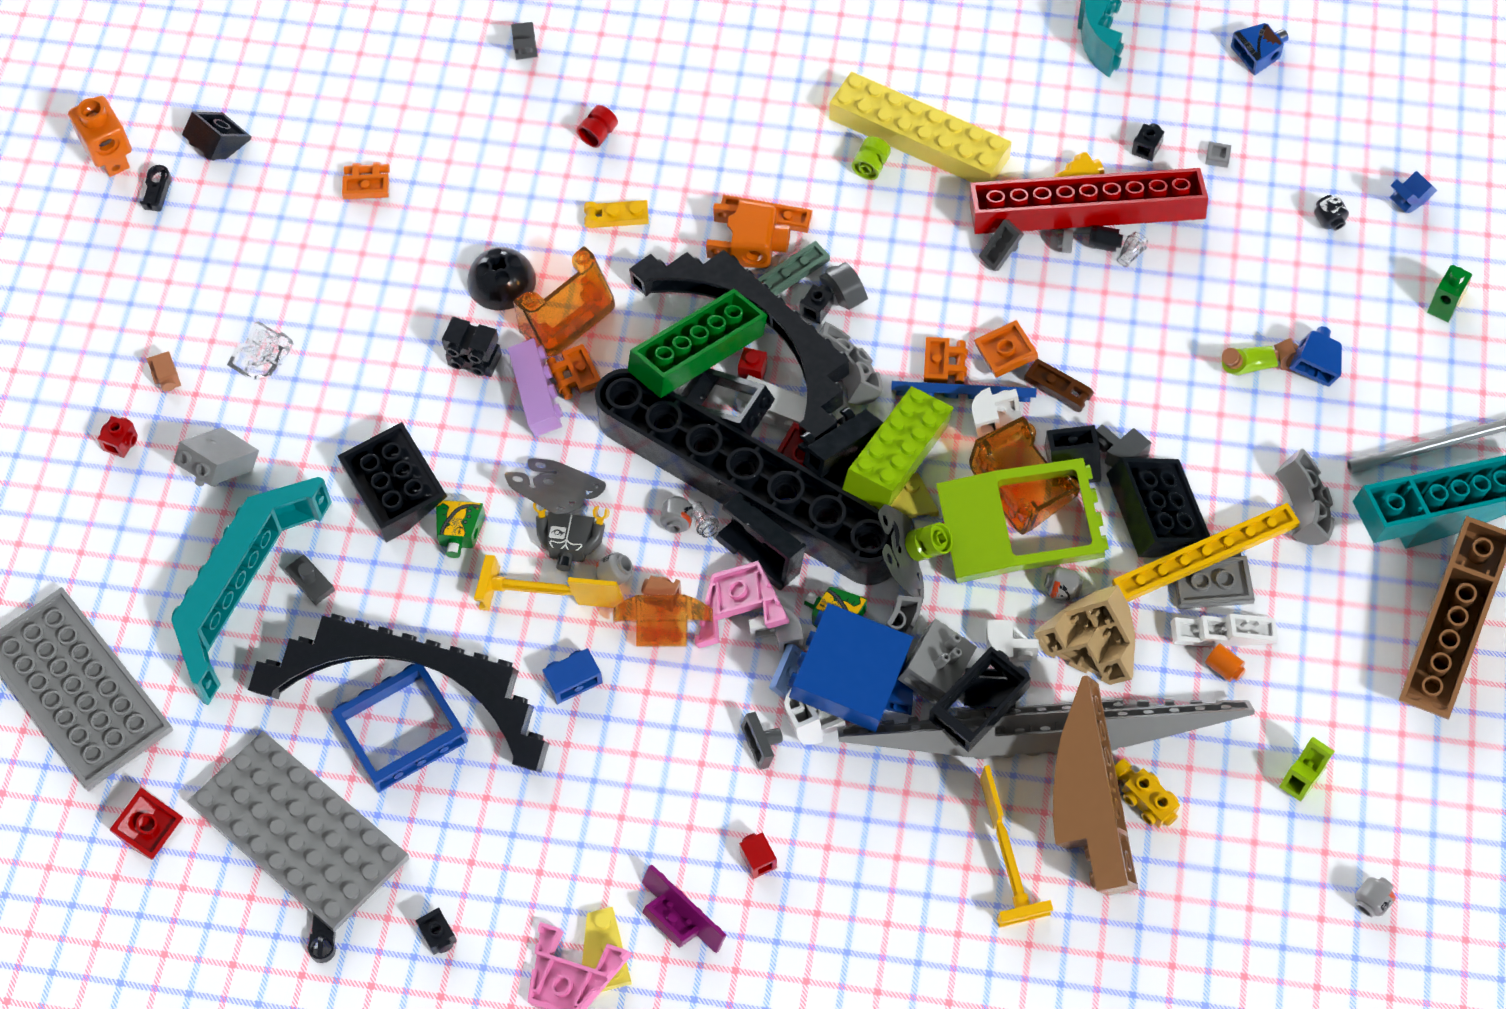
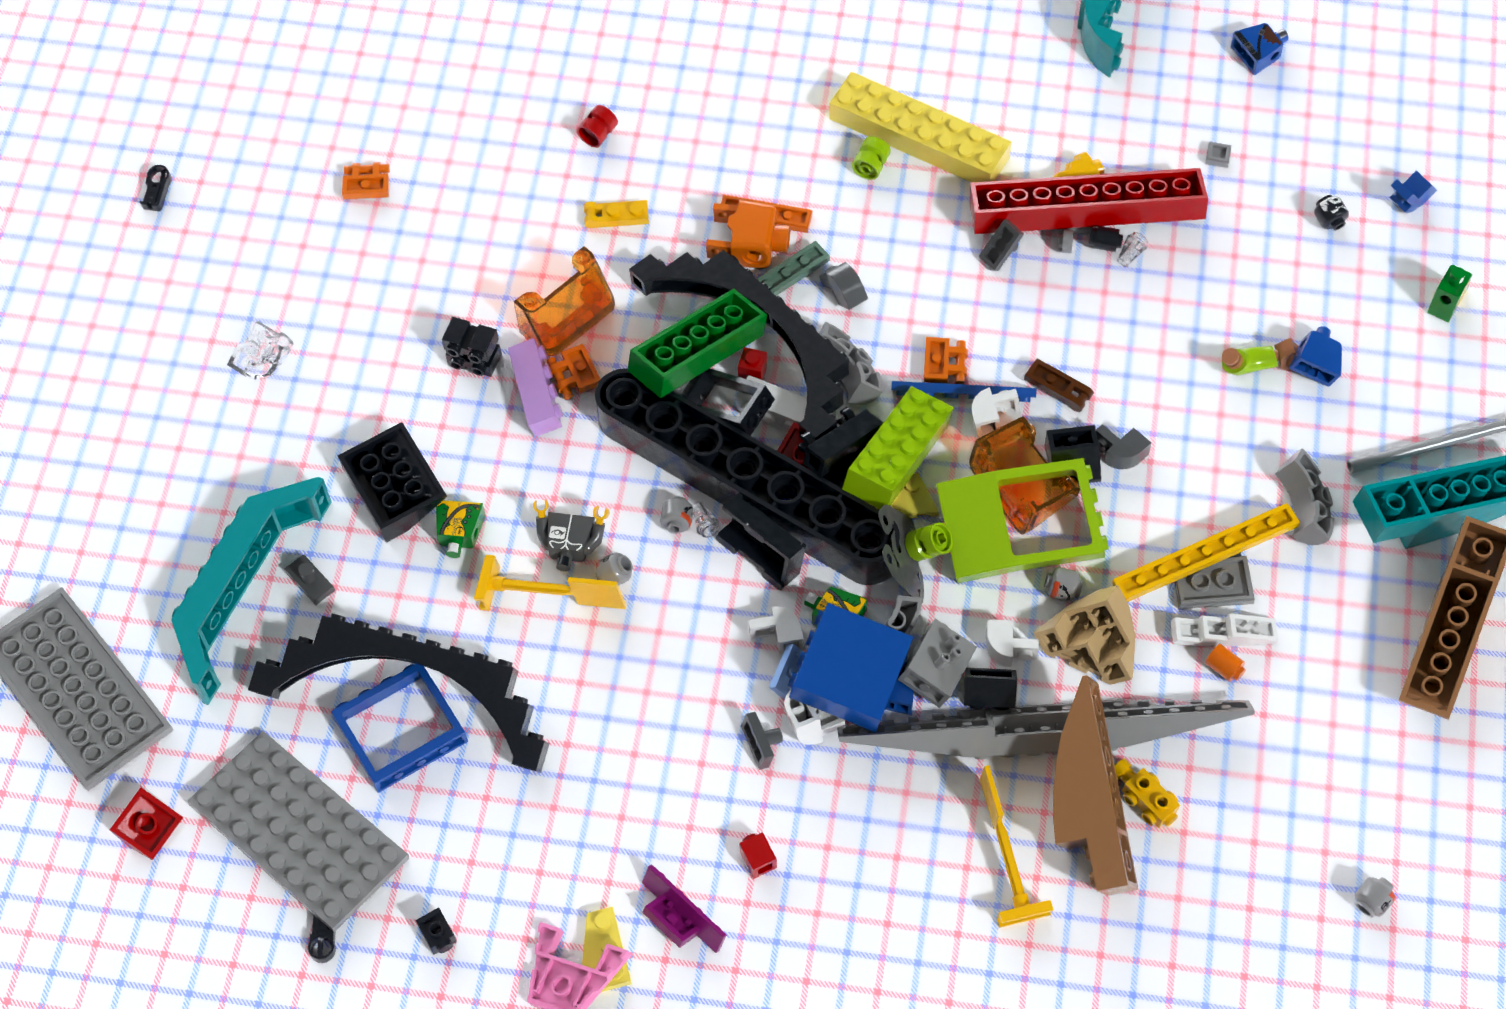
(95, 124): orange piece -> none
(117, 436): red brick -> none
(164, 371): nougat brick -> none
(214, 134): black slope -> none
(215, 456): light grey piece -> none
(500, 278): black piece -> none
(524, 40): dark grey brick -> none
(568, 486): dark grey piece -> none
(572, 675): blue brick -> none
(660, 586): nougat brick -> none
(662, 618): clear orange plate -> none
(739, 592): bright pink wing -> none
(817, 303): black brick -> none
(953, 727): black window -> none
(1006, 348): orange plate -> none
(1150, 137): black brick -> none
(1157, 505): black slope -> none
(1307, 769): lime brick -> none

